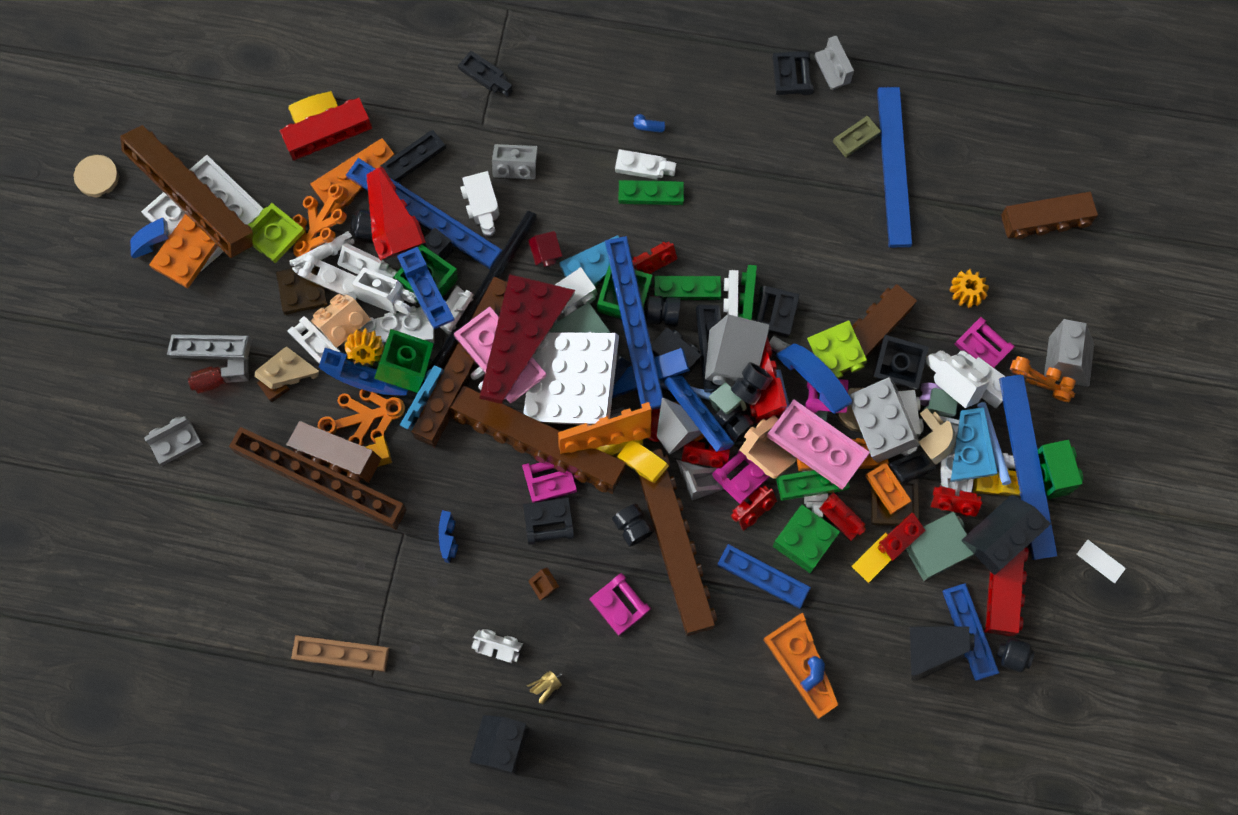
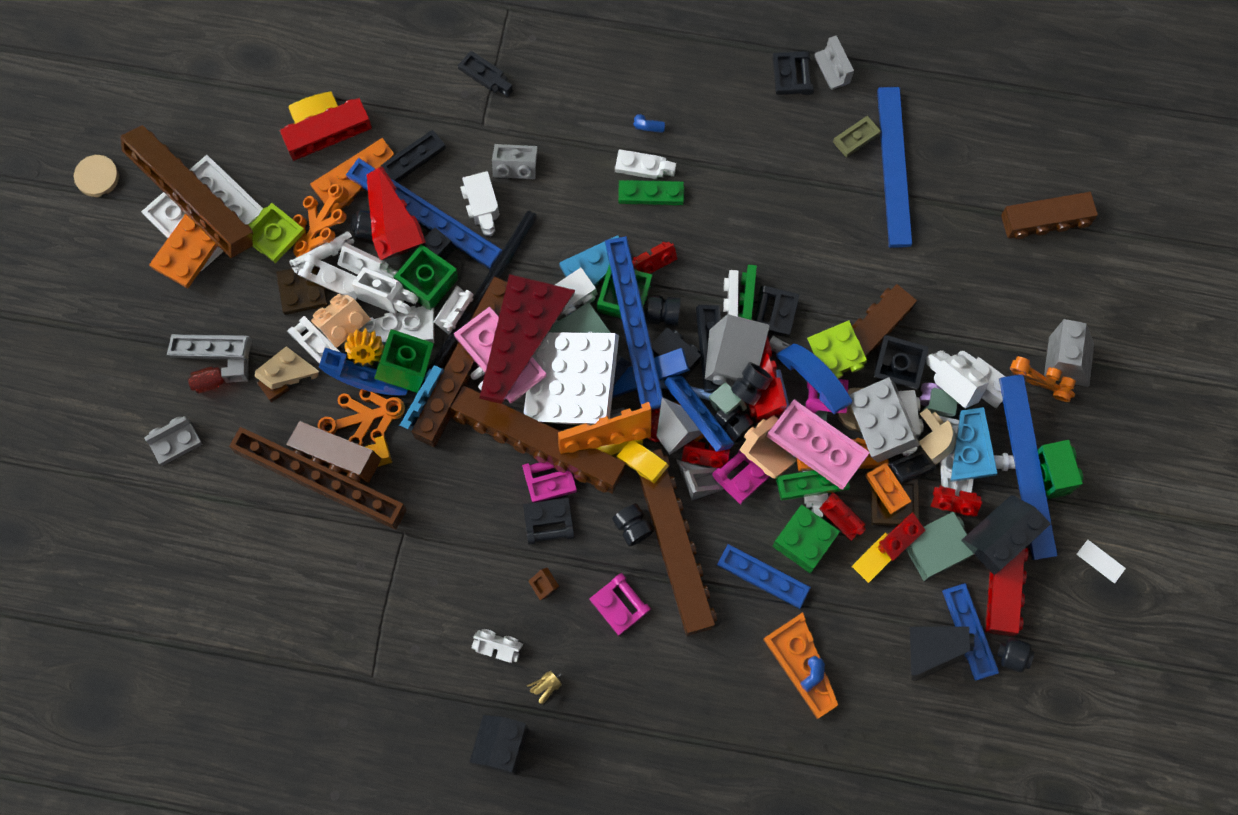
(151, 234): blue slope -> none
(340, 653): medium nougat tile -> none
(425, 288): blue slope -> none
(446, 542): blue slope -> none
(545, 249): dark red brick -> none
(688, 287): green plate -> none
(762, 501): red hinge -> none
(969, 288): light orange gear -> none
(977, 346): dark pink plate -> none
(993, 486): yellow slope -> none
(998, 456): light blue bar -> none

